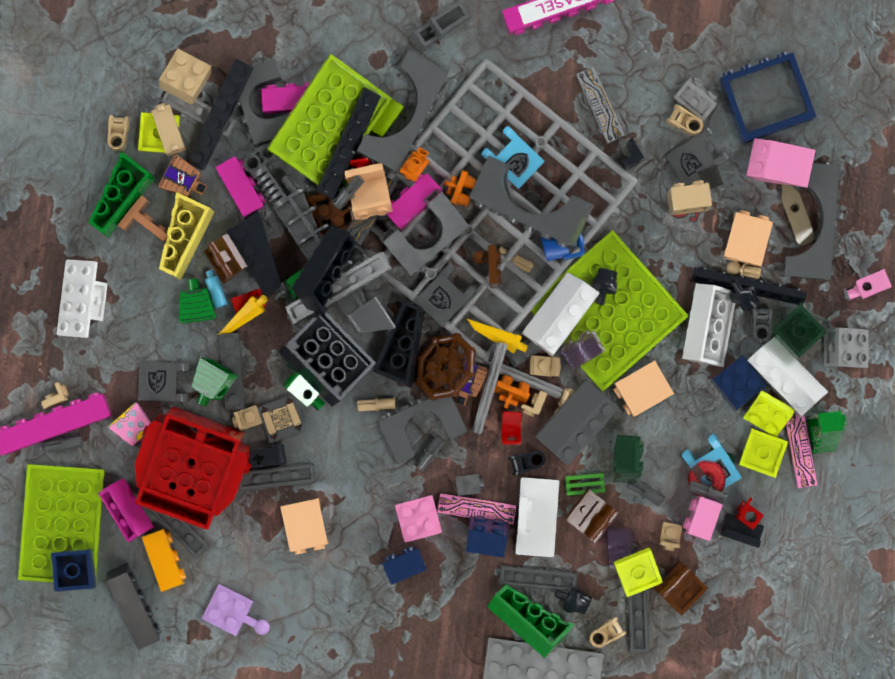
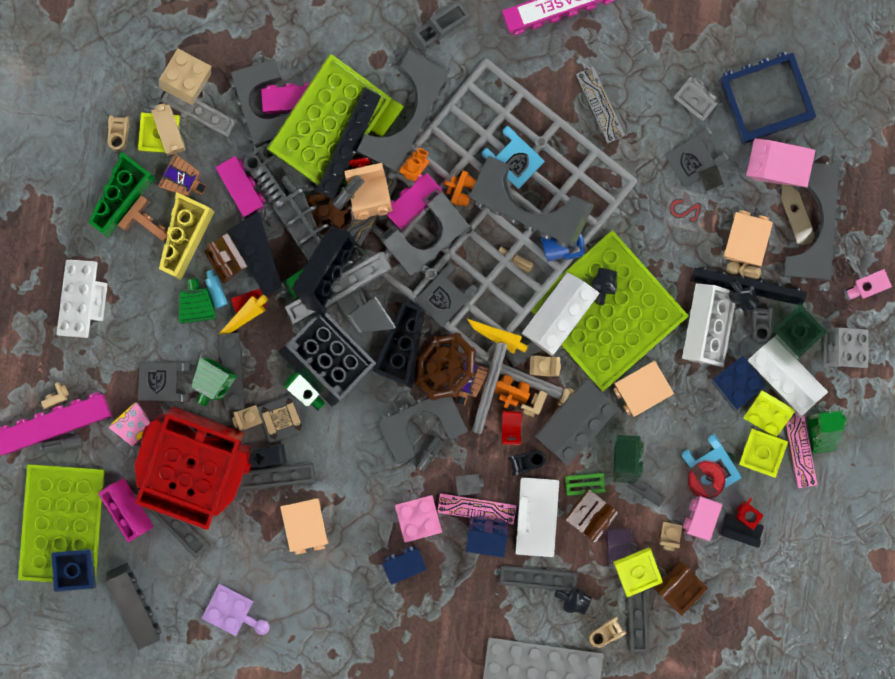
(164, 559): light orange brick -> none
(219, 114): black plate -> none
(376, 404): tan axle -> none
(492, 258): reddish brown plate -> none
(531, 622): green wedge -> none
(582, 350): brick -> none
(636, 157): black panel -> none
(683, 121): tan piece -> none
(689, 198): tan brick -> none
(707, 492): dark grey axle -> none

